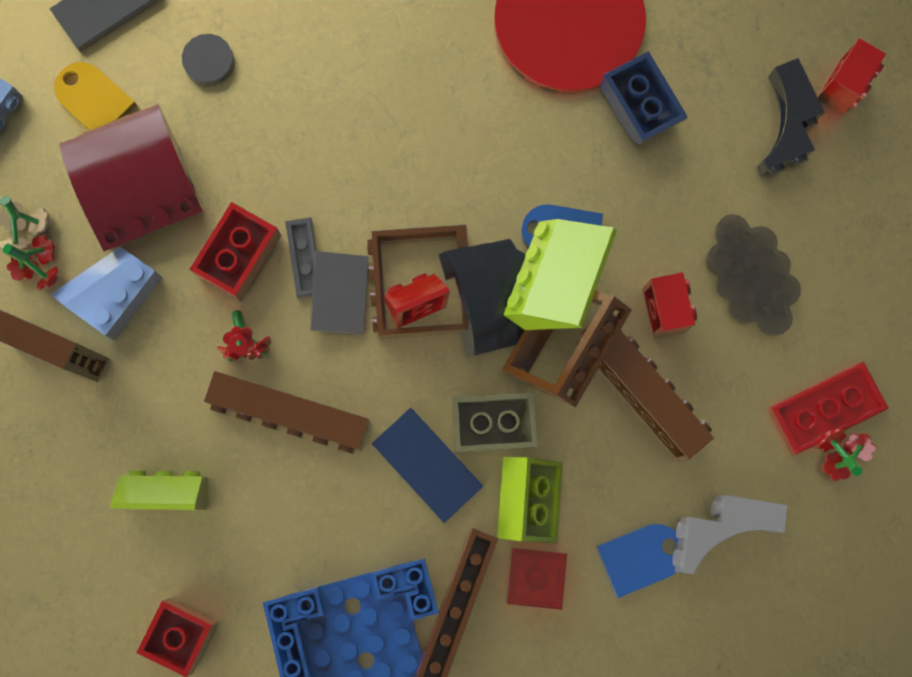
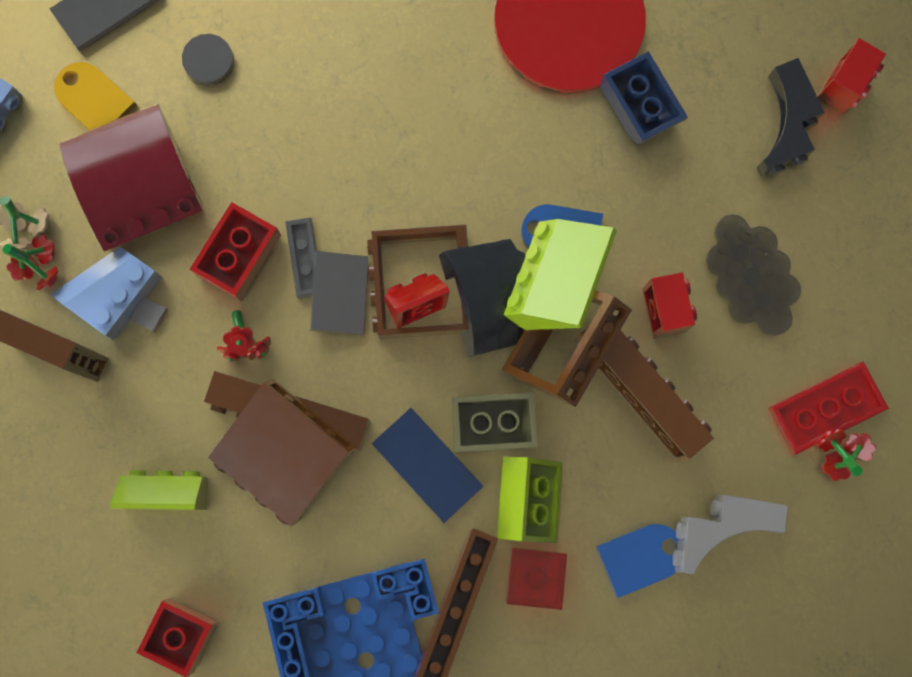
(148, 314): none -> light grey tile
(281, 452): none -> reddish brown panel

